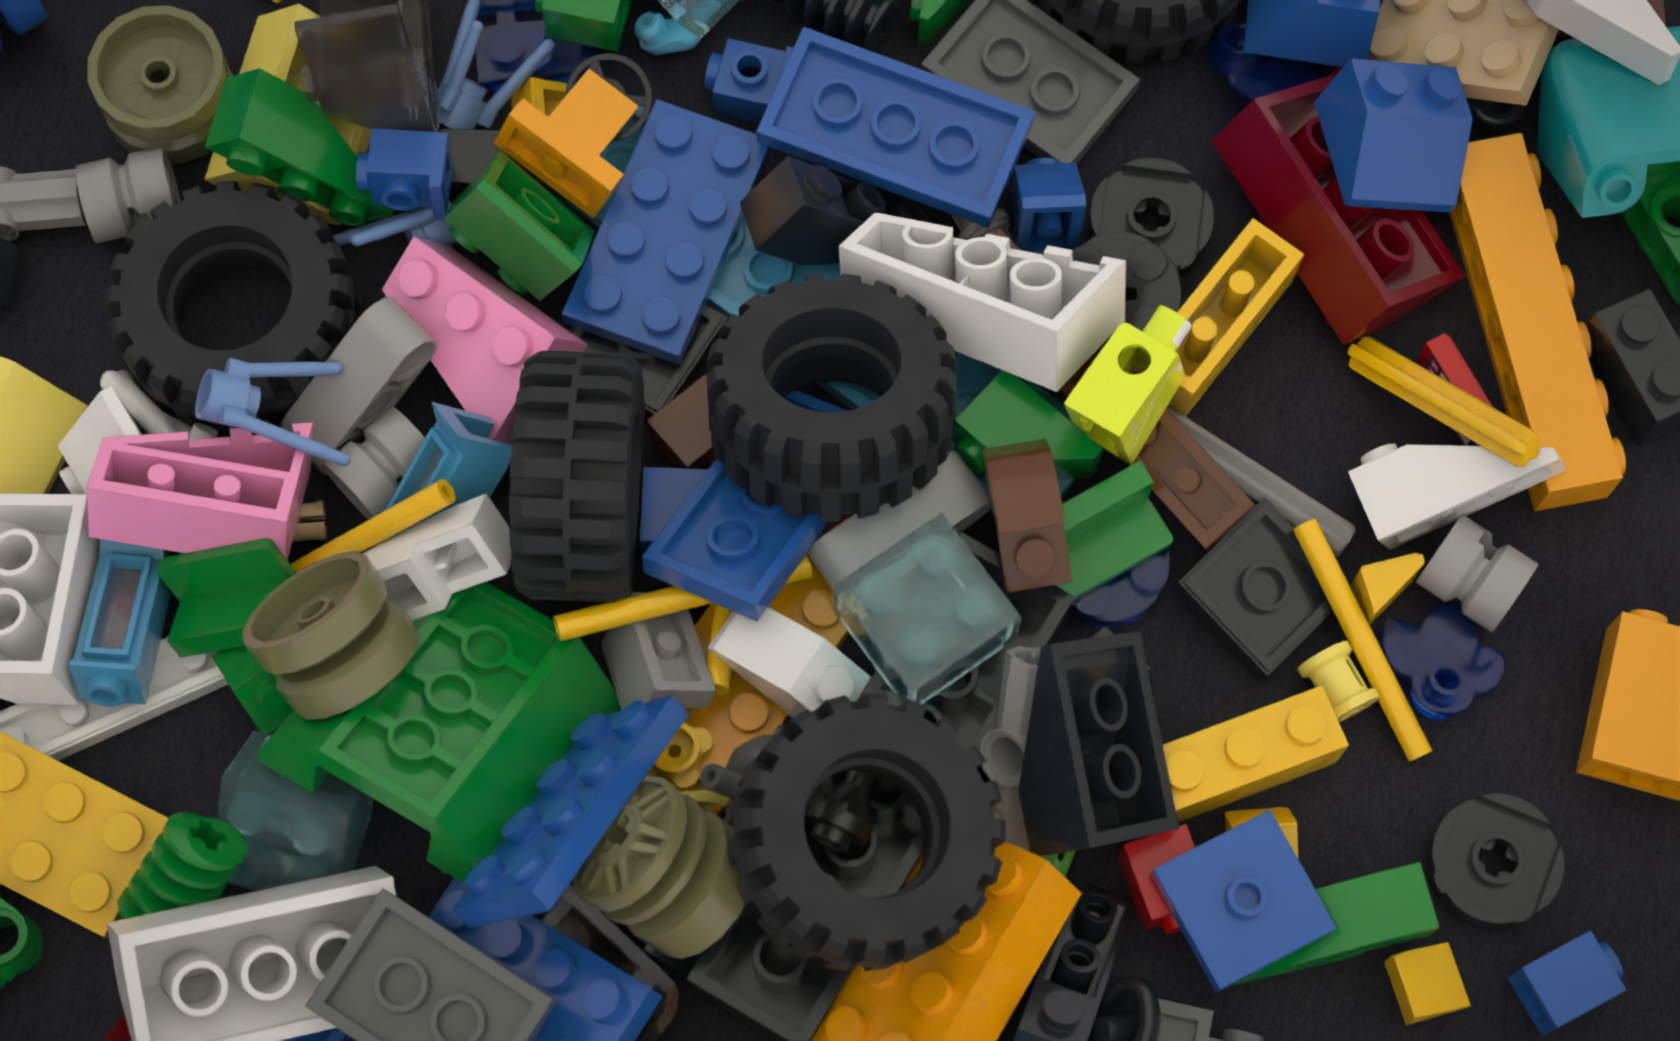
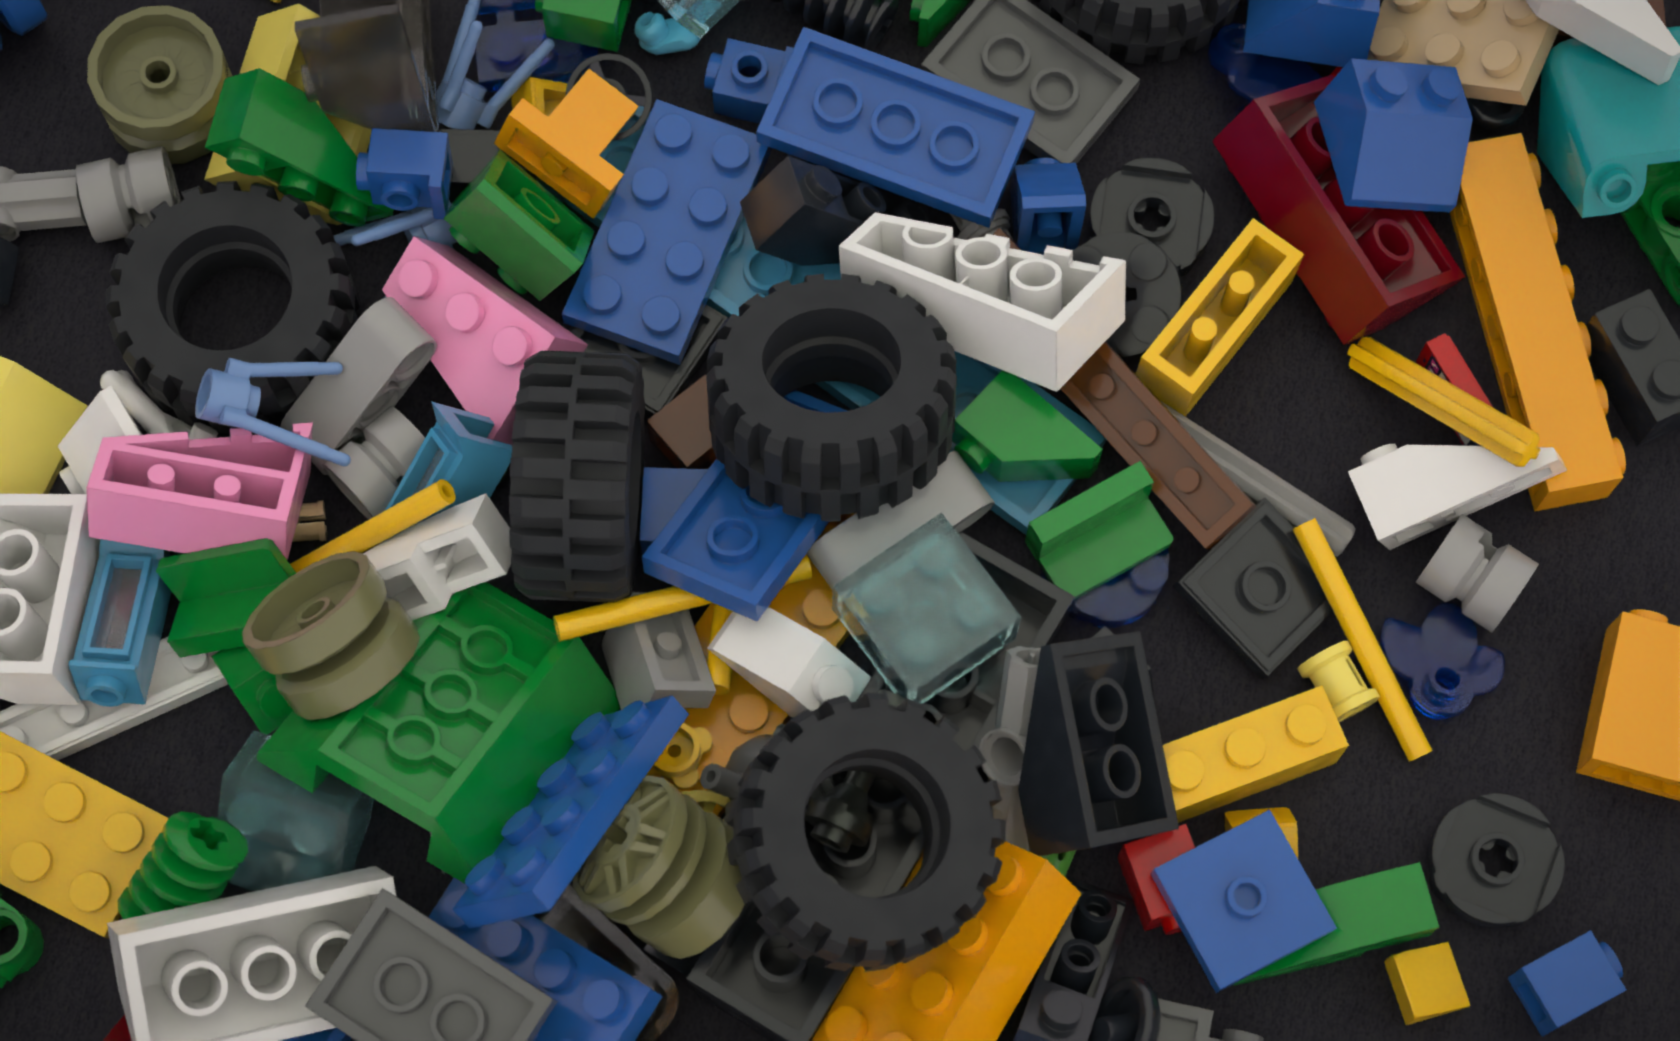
(1027, 515): reddish brown brick -> none
(1122, 407): neon yellow torso -> none
(1383, 582): yellow slope -> none

